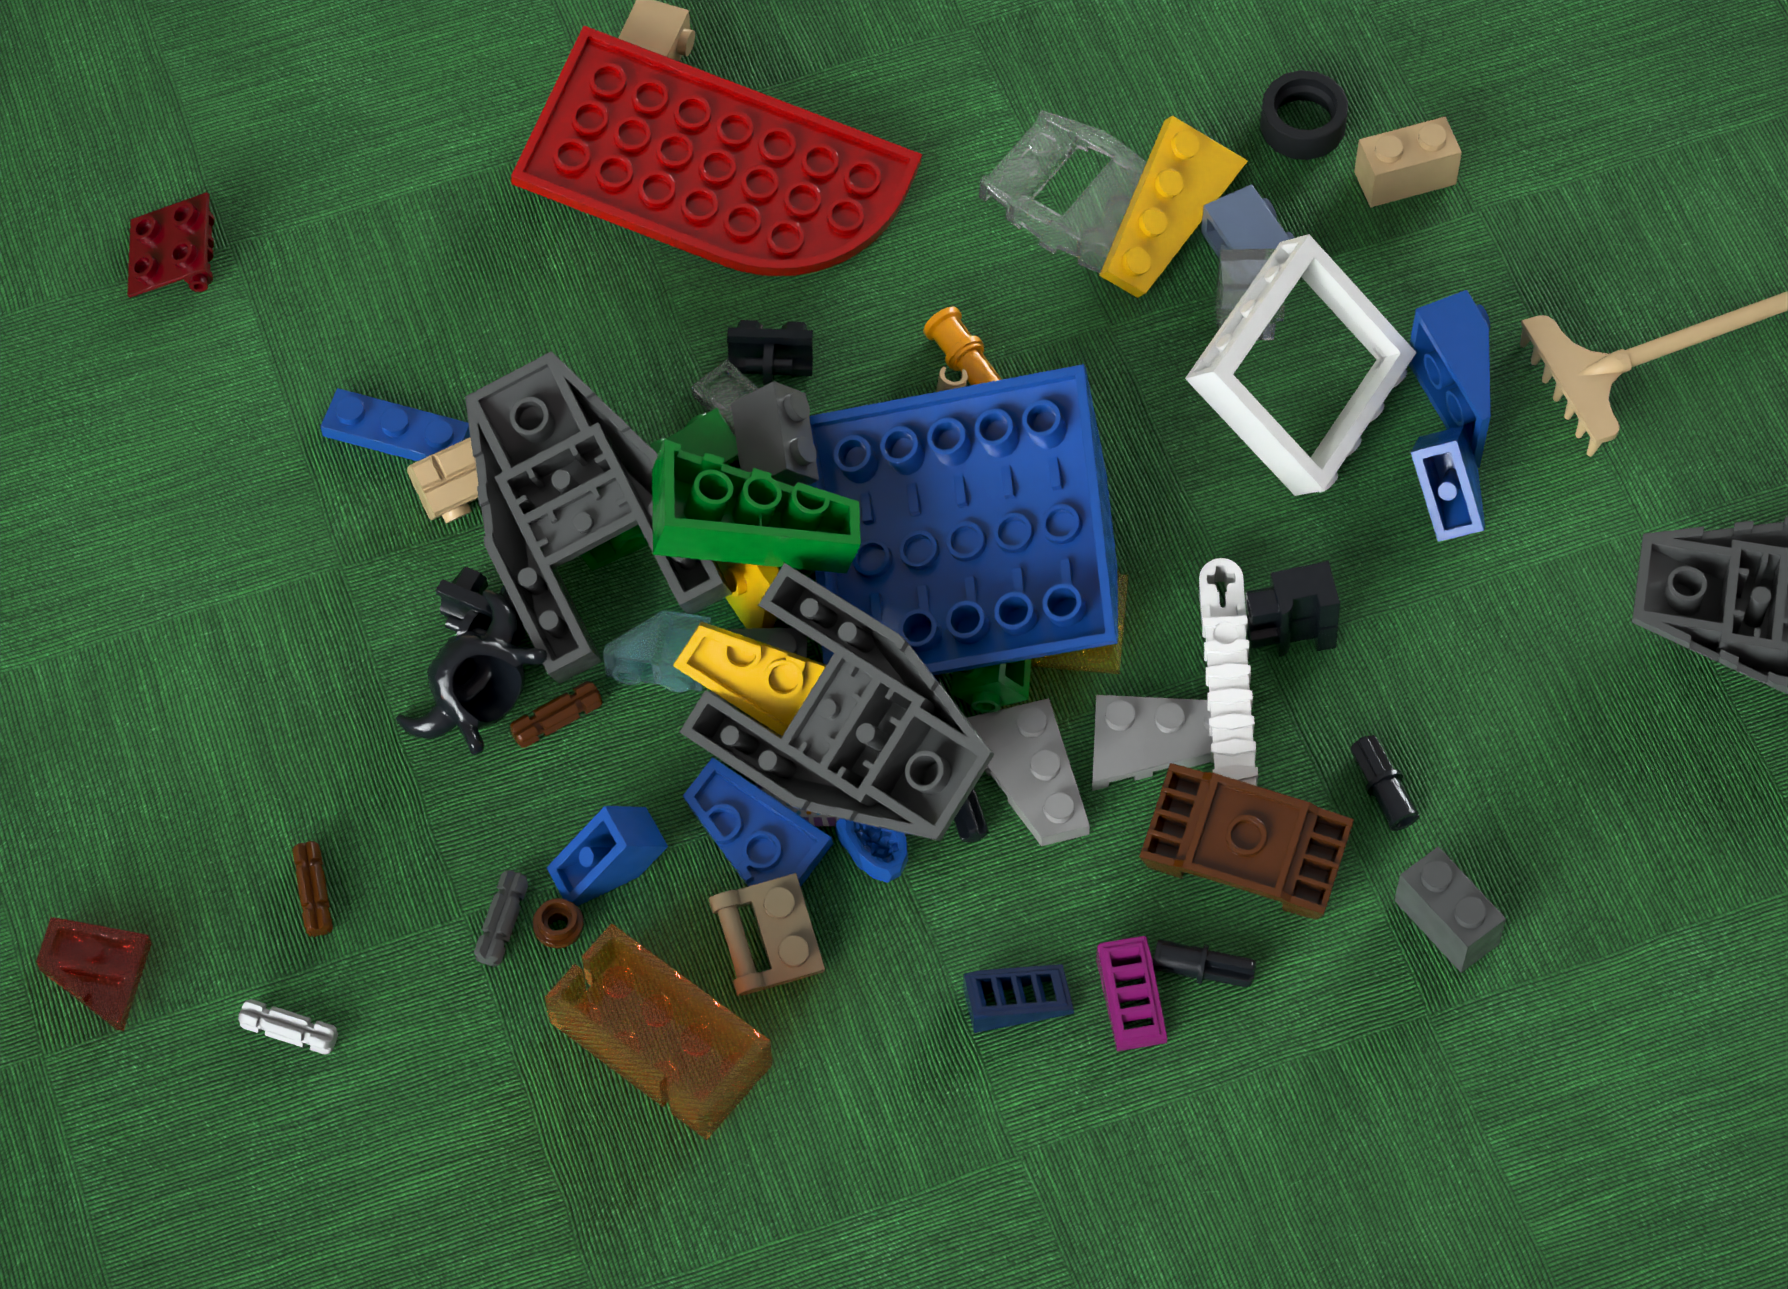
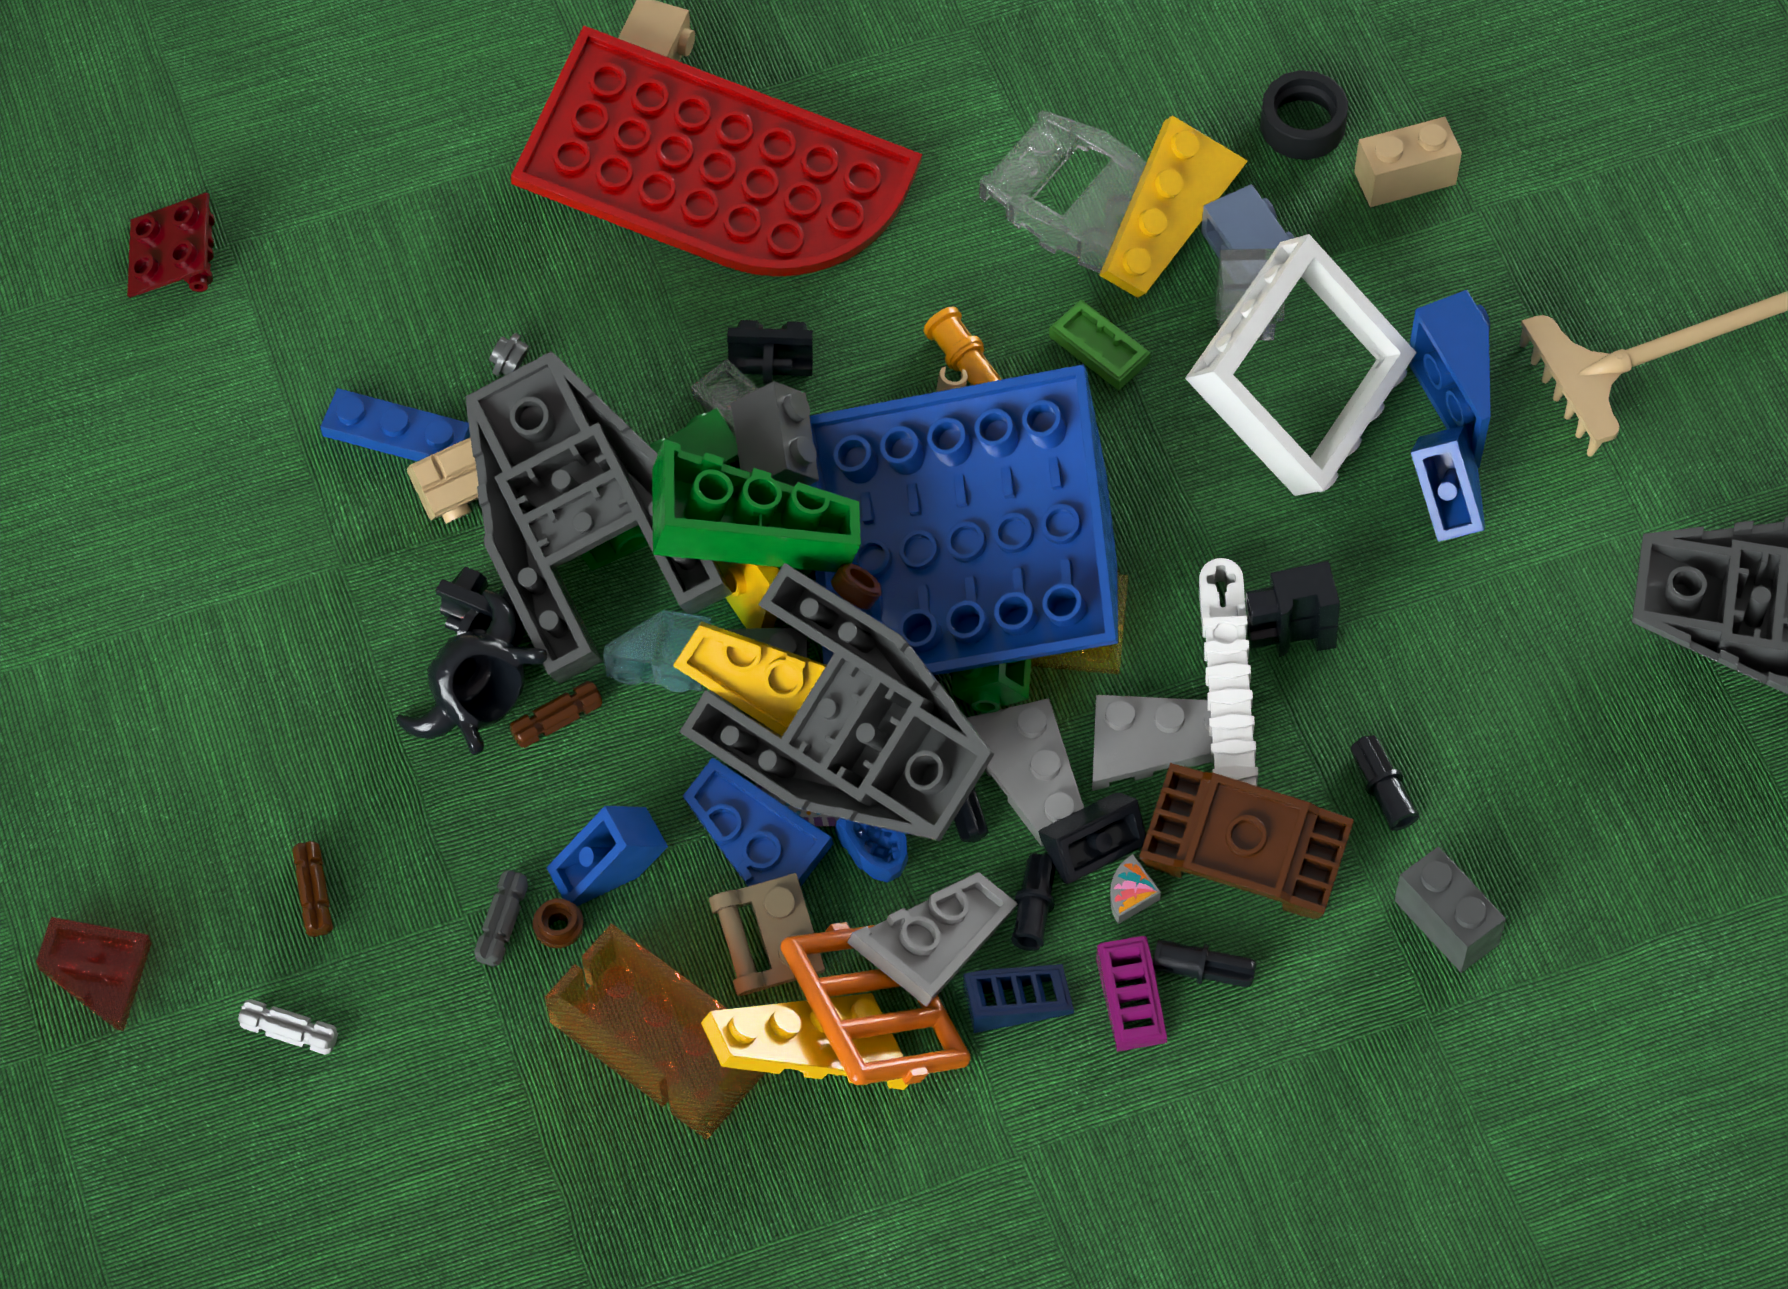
(508, 354): none -> dark grey plate
(792, 1038): none -> yellow wing
(842, 1032): none -> orange bar
(856, 586): none -> reddish brown tile
(936, 938): none -> light grey wing
(1034, 902): none -> black axle
(1094, 836): none -> black slope
(1099, 344): none -> bright green plate
(1131, 890): none -> tile

